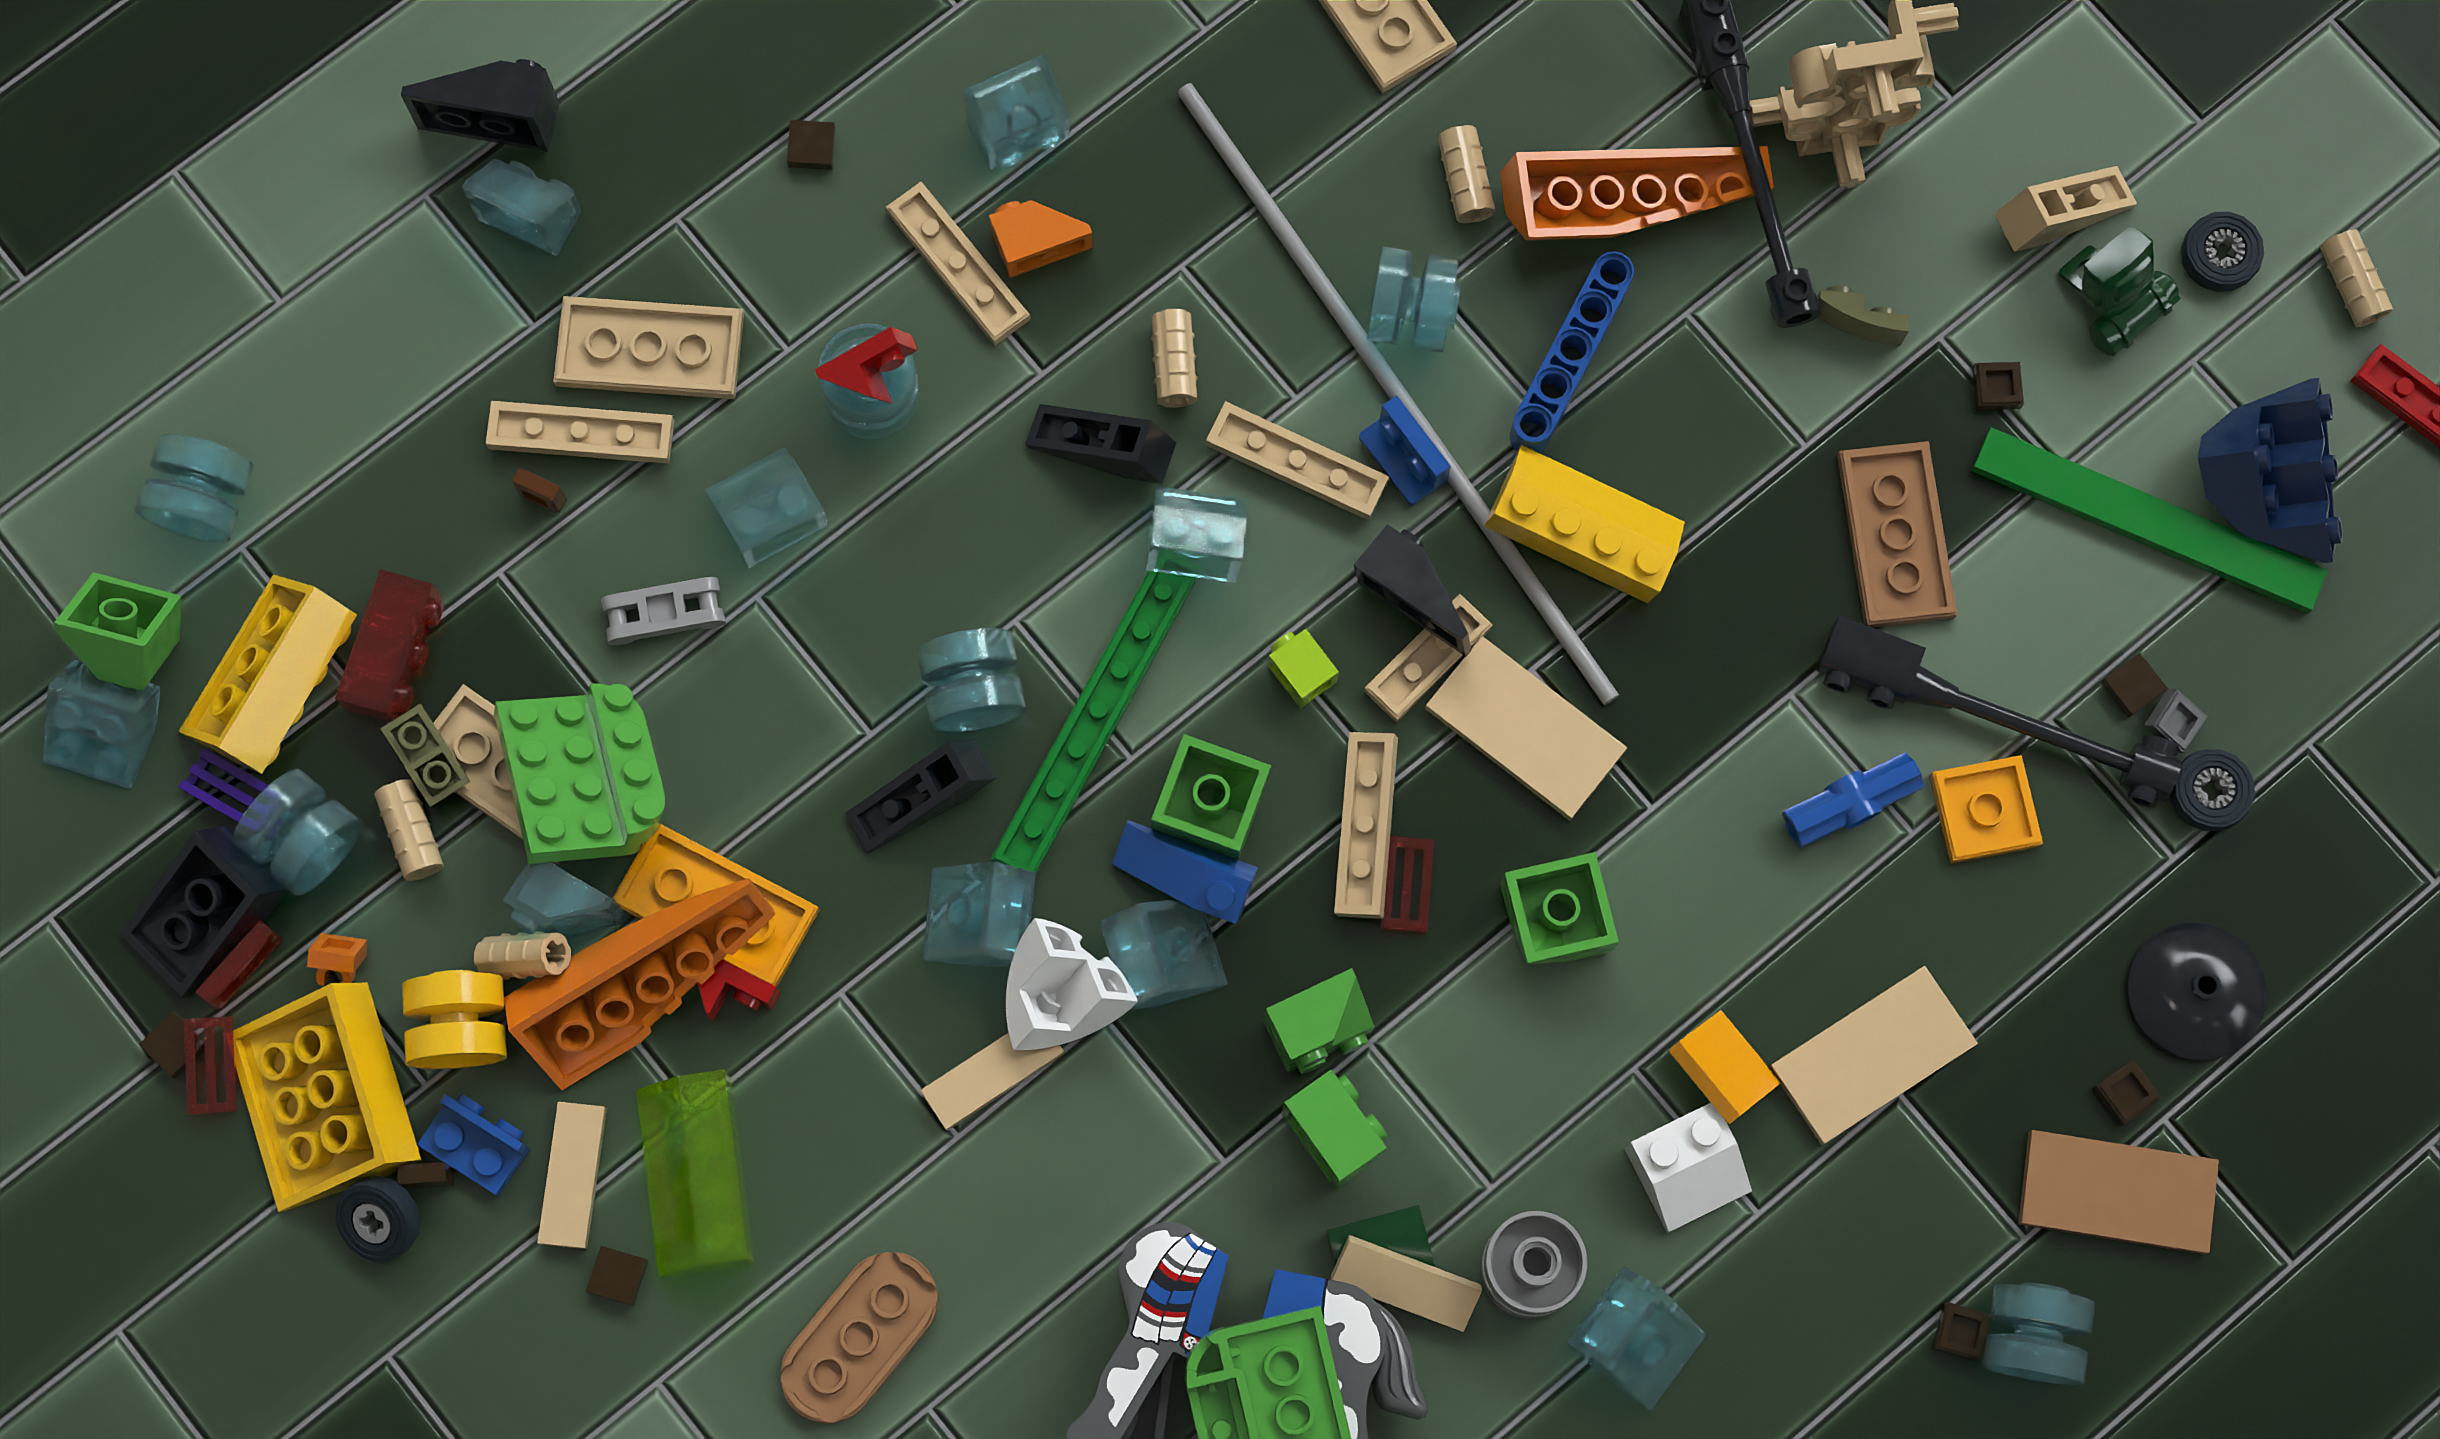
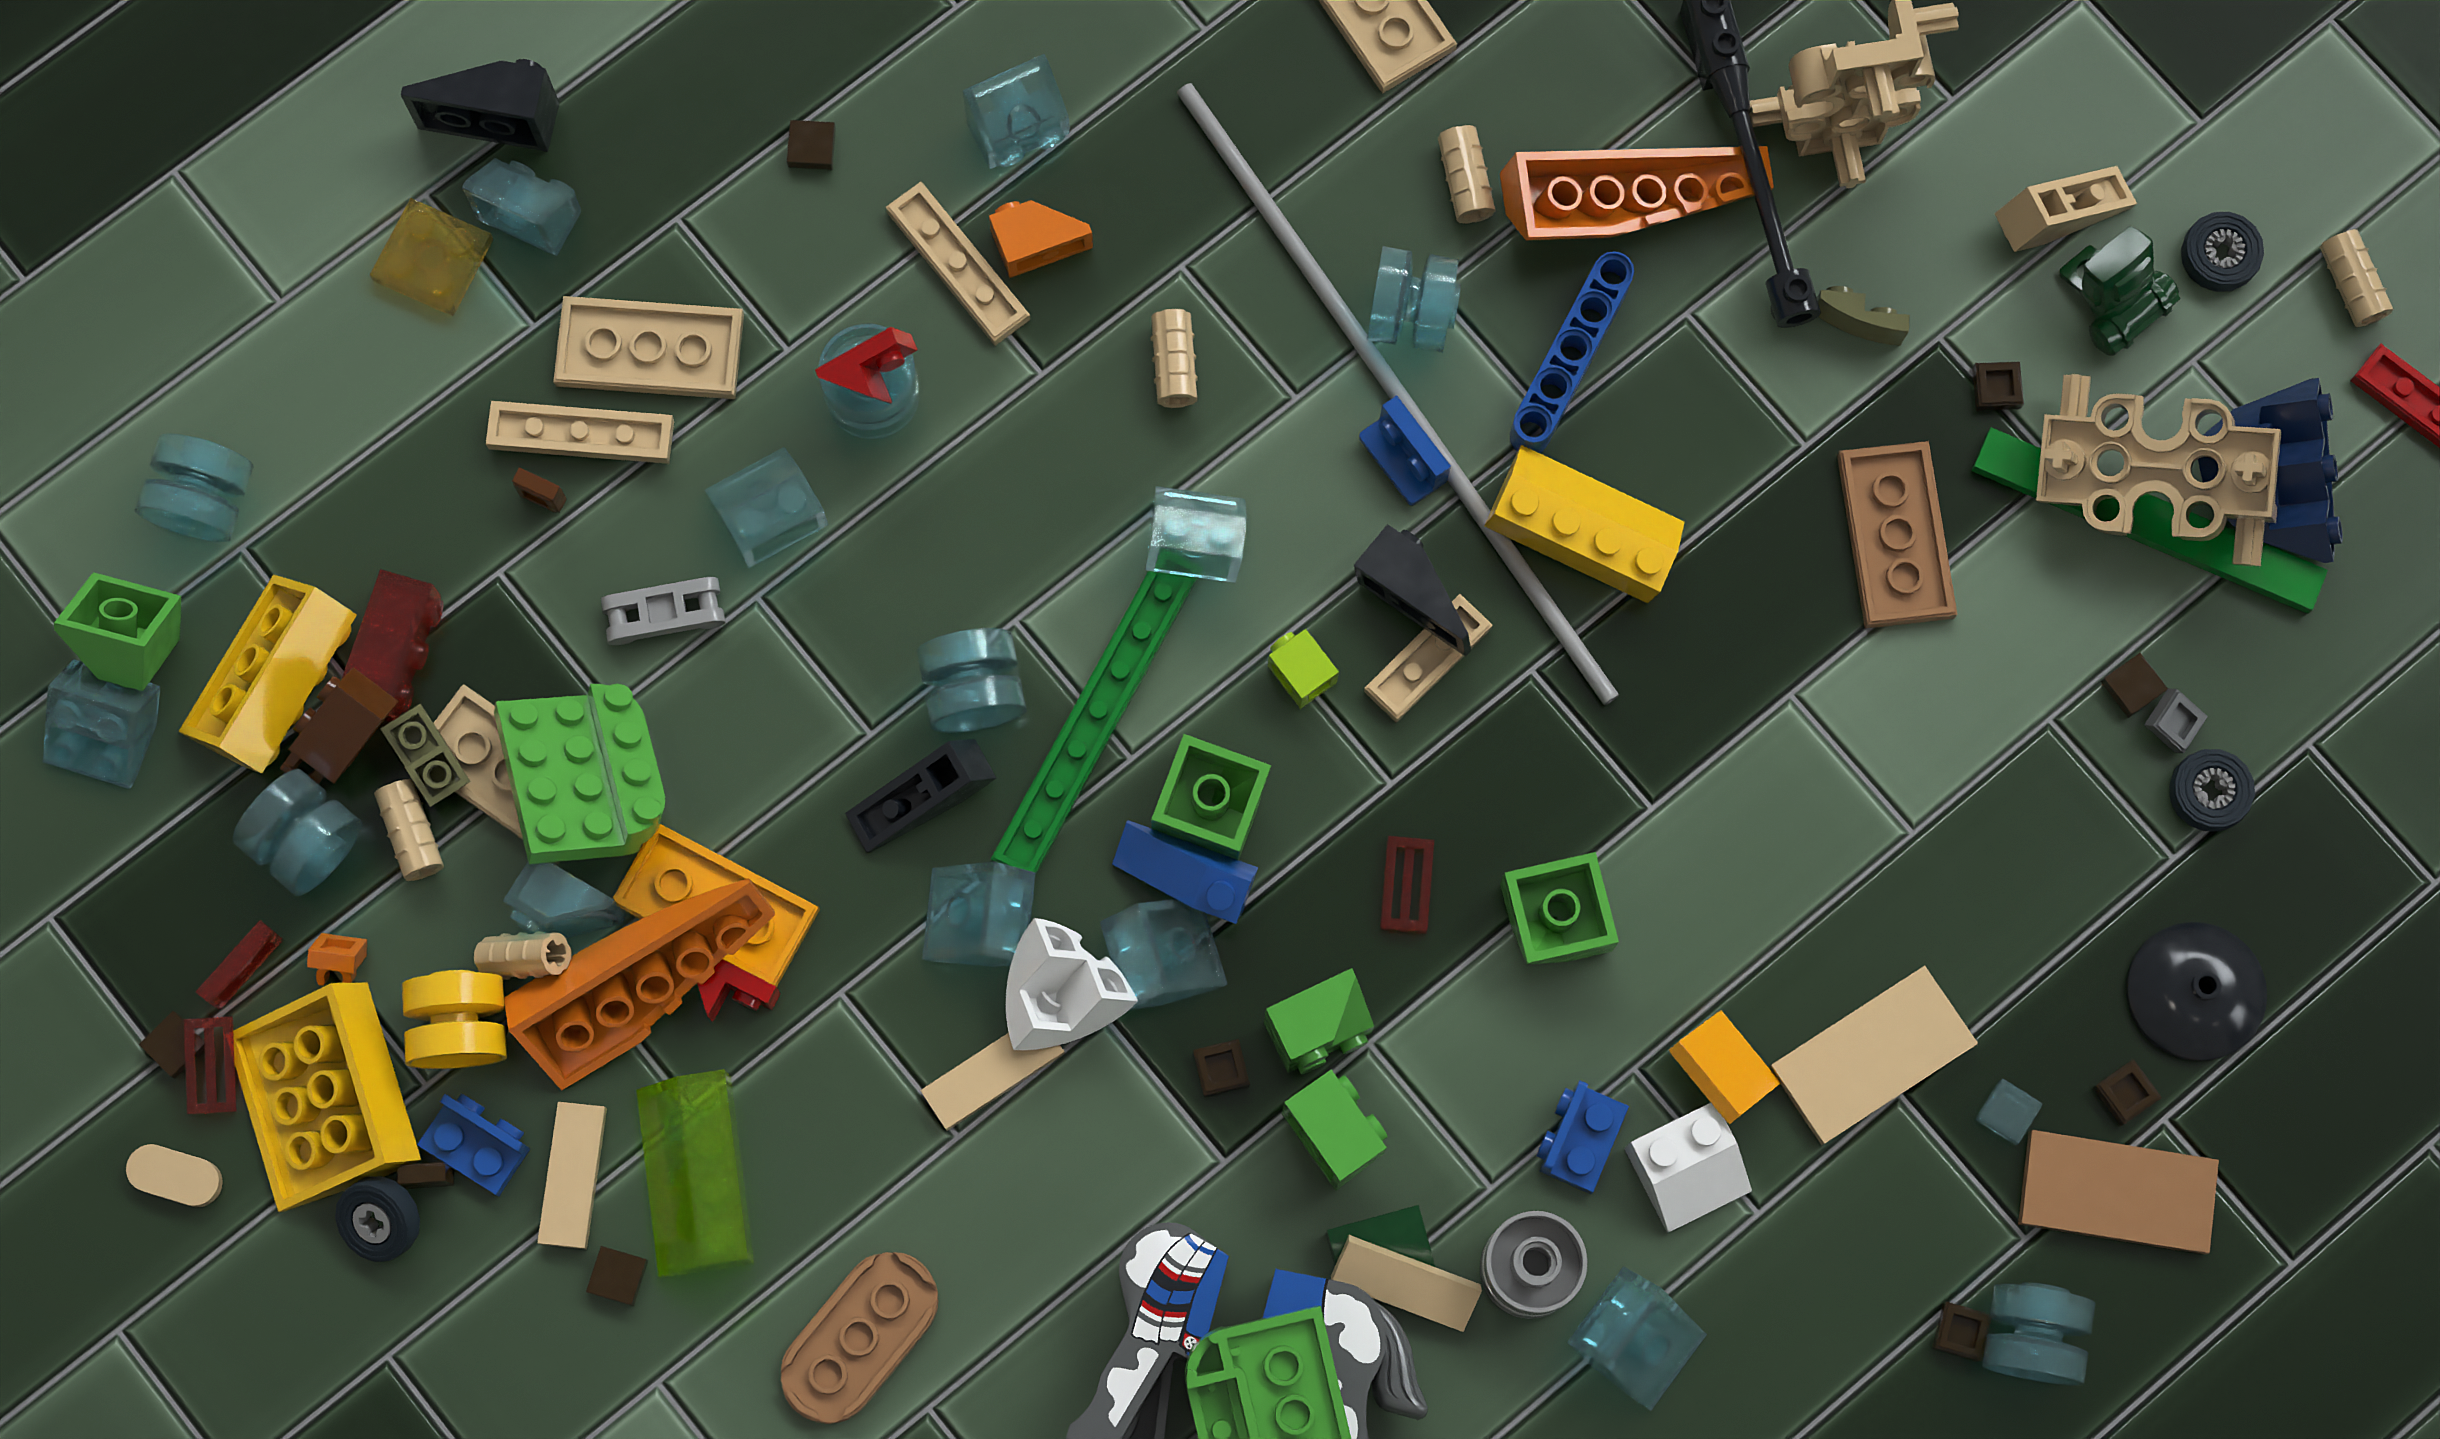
(174, 1175): none -> tan tile
(199, 772): dark purple tile -> none
(201, 909): black slope -> none
(340, 727): none -> reddish brown hinge
(431, 257): none -> clear yellow plate
(1103, 441): black slope -> none
(1221, 1068): none -> dark brown tile
(1297, 460): tan plate -> none
(1366, 825): tan plate -> none
(1526, 728): tan tile -> none
(1583, 1137): none -> blue bracket
(1853, 800): blue piece -> none
(1893, 673): black bar -> none
(1986, 809): light orange tile -> none
(2009, 1111): none -> clear light blue tile
(2239, 492): none -> tan gear

